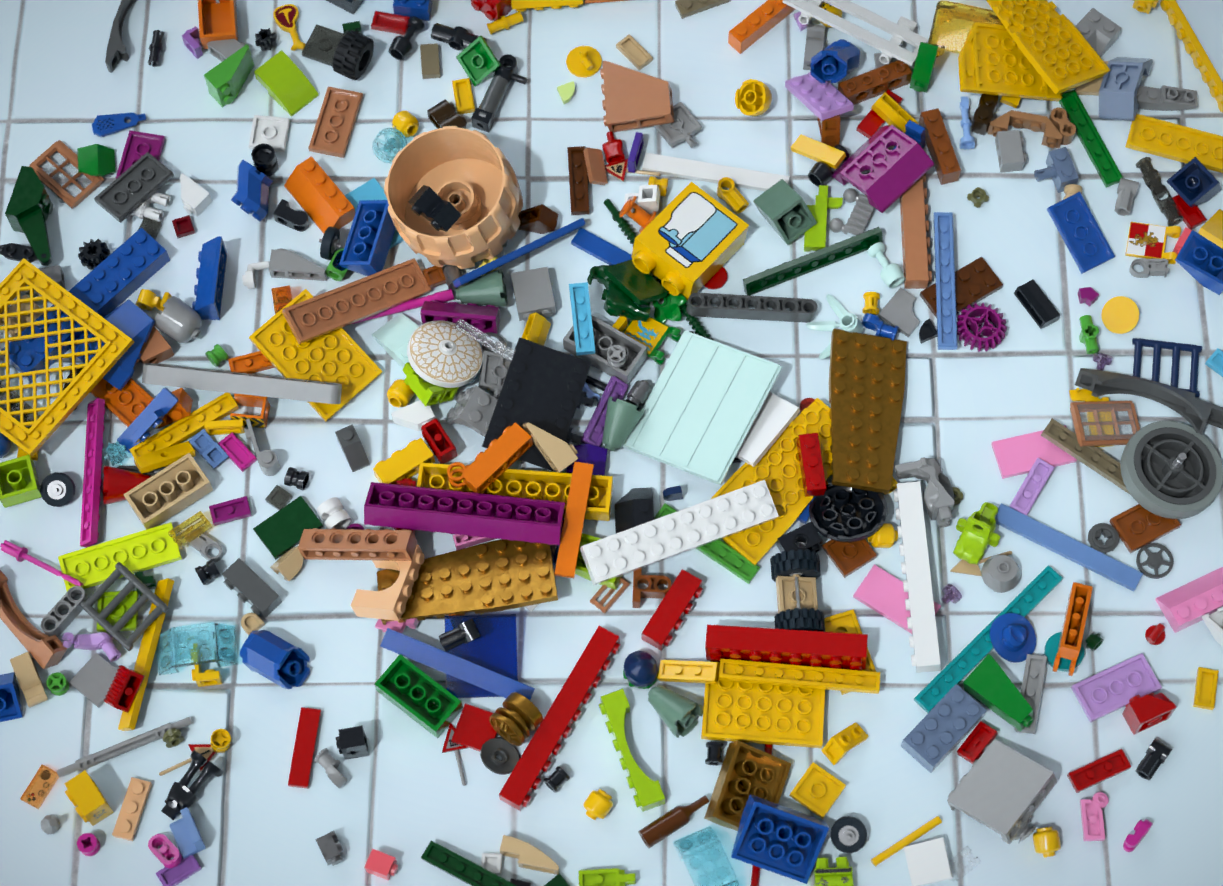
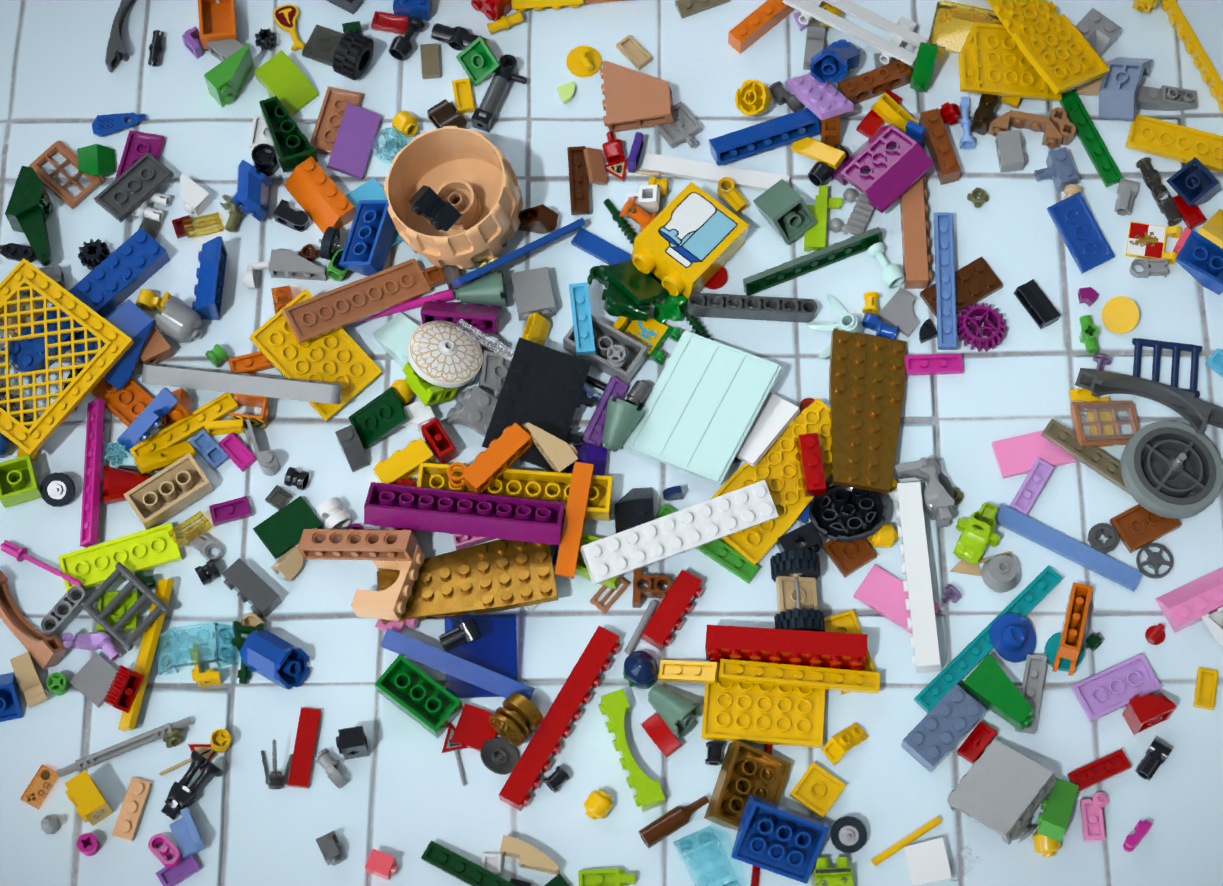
(202, 222): none -> clear yellow tile
(235, 214): none -> olive piece
(243, 673): none -> dark green piece
(275, 779): none -> clear smoke plant
(288, 140): none -> dark green wedge
(309, 248): none -> reddish brown plate
(354, 141): none -> medium lavender tile
(379, 418): none -> dark green tile
(642, 624): none -> light grey bar
(661, 734): none -> red slope
(764, 136): none -> blue brick
(785, 97): none -> dark grey connector
(933, 364): none -> dark pink plate
(950, 113): none -> red gear
(1057, 810): none -> bright green brick

